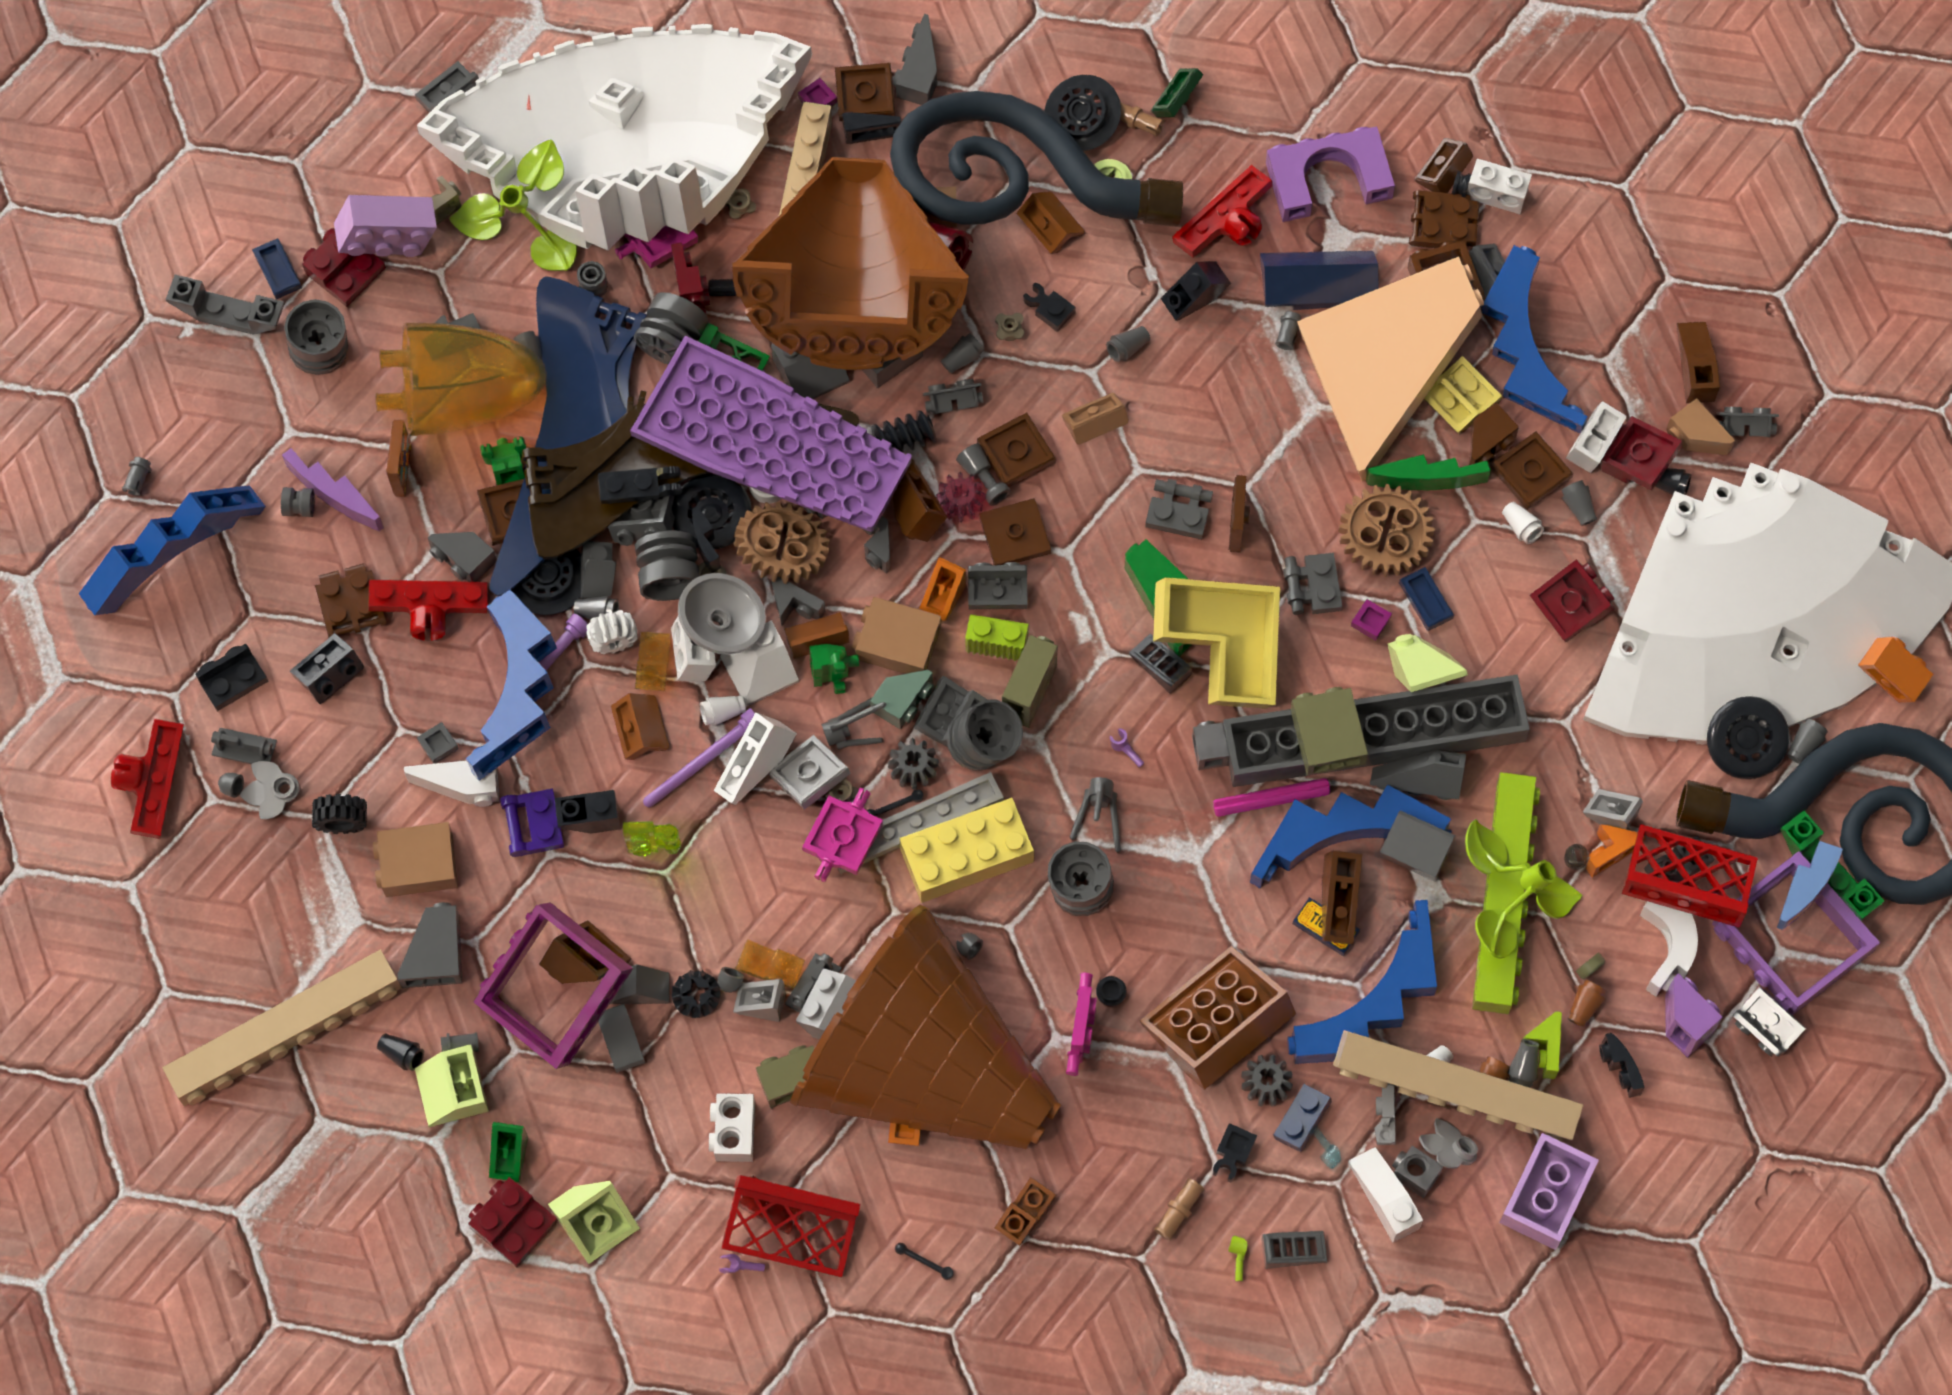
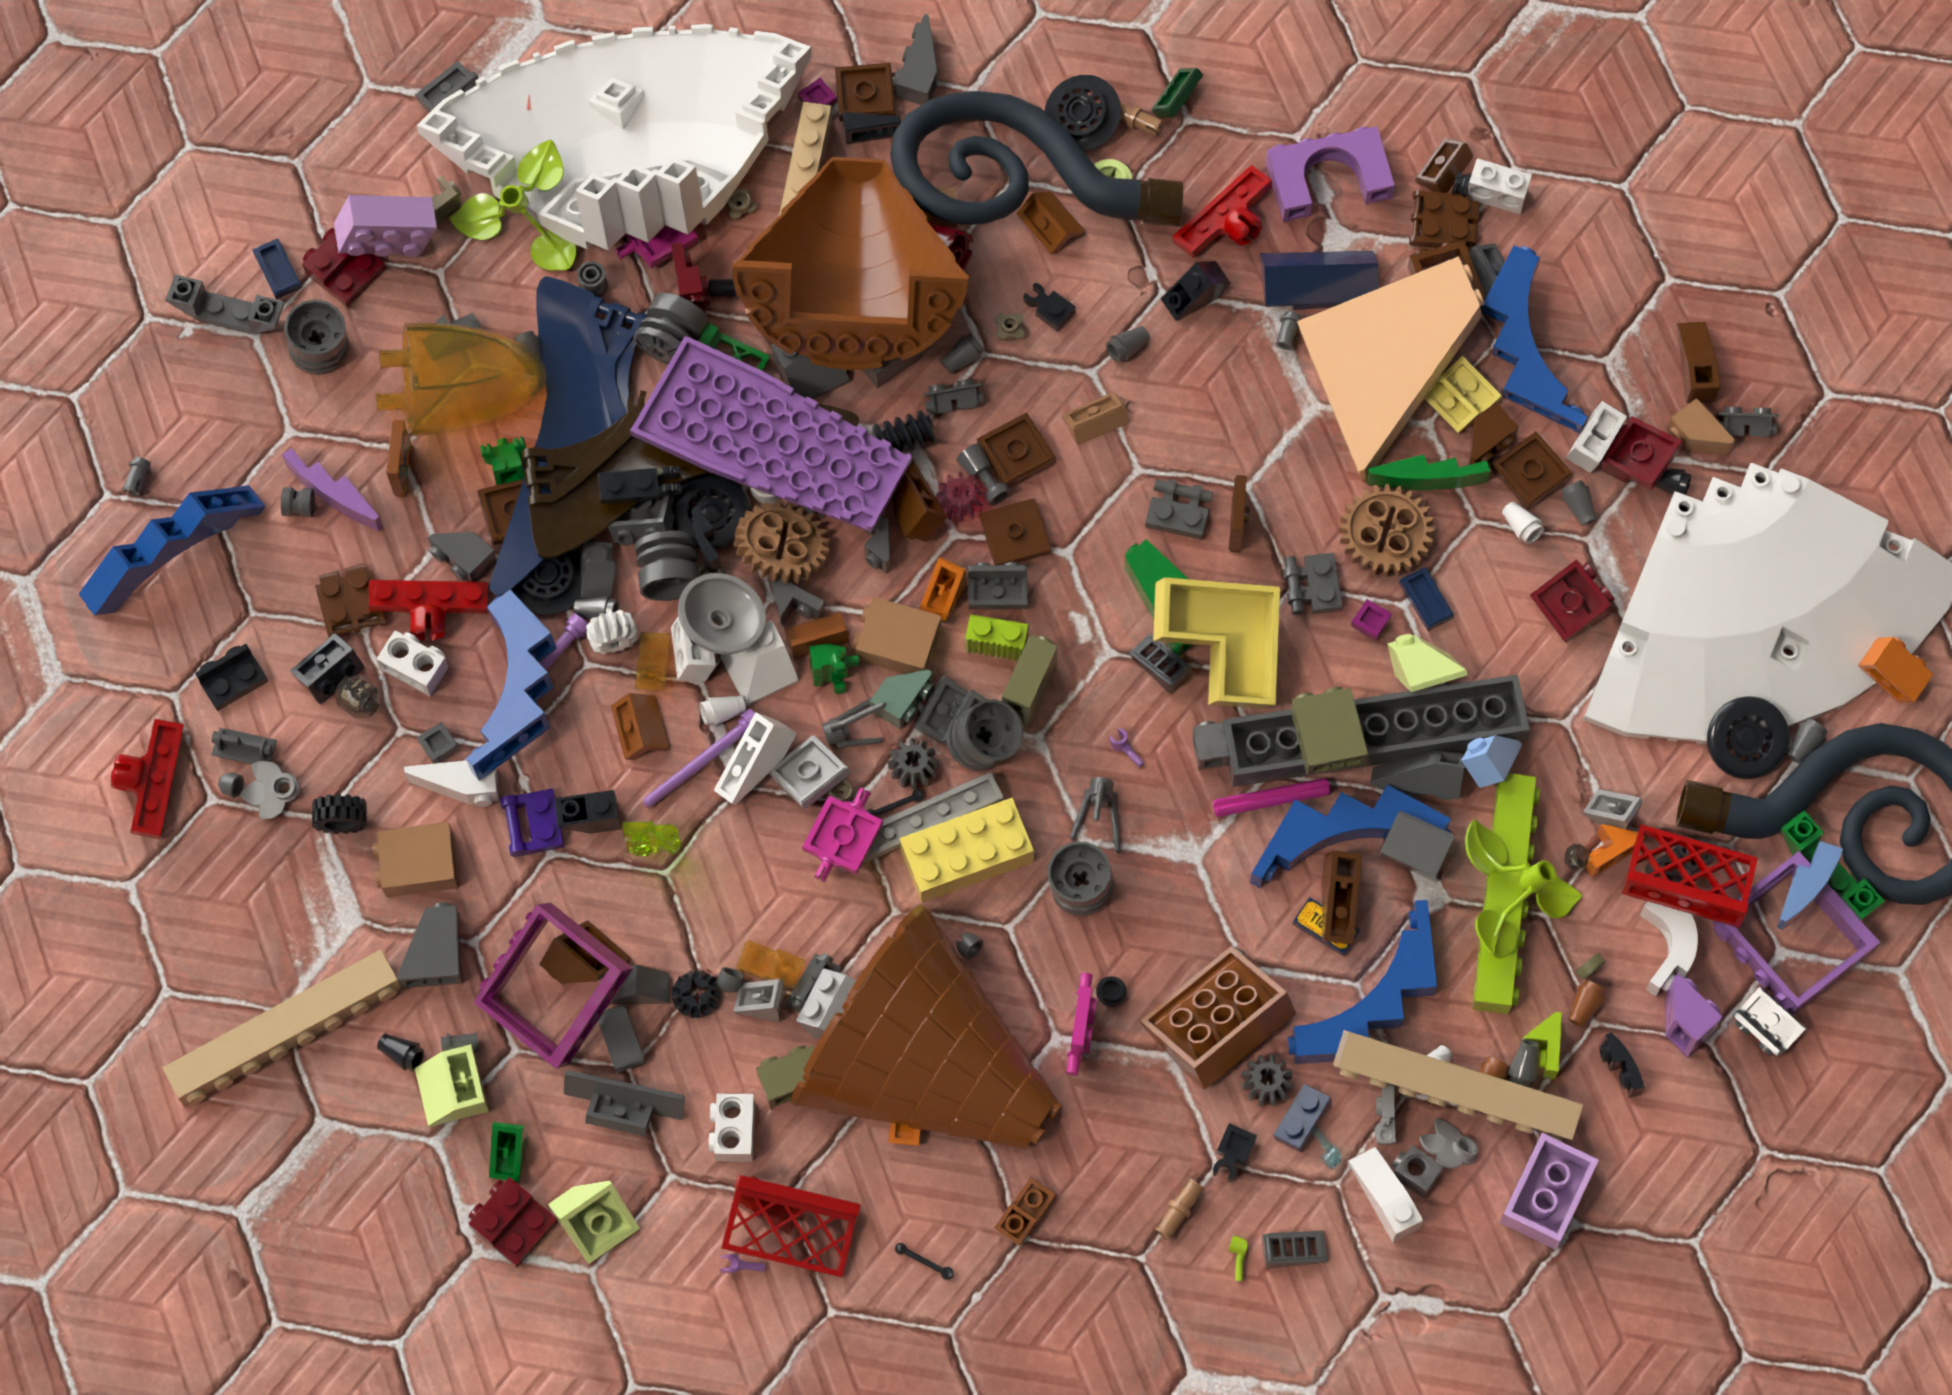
(357, 696): none -> clear smoke head
(408, 668): none -> white brick
(622, 1104): none -> dark grey bracket
(1490, 759): none -> light blue slope

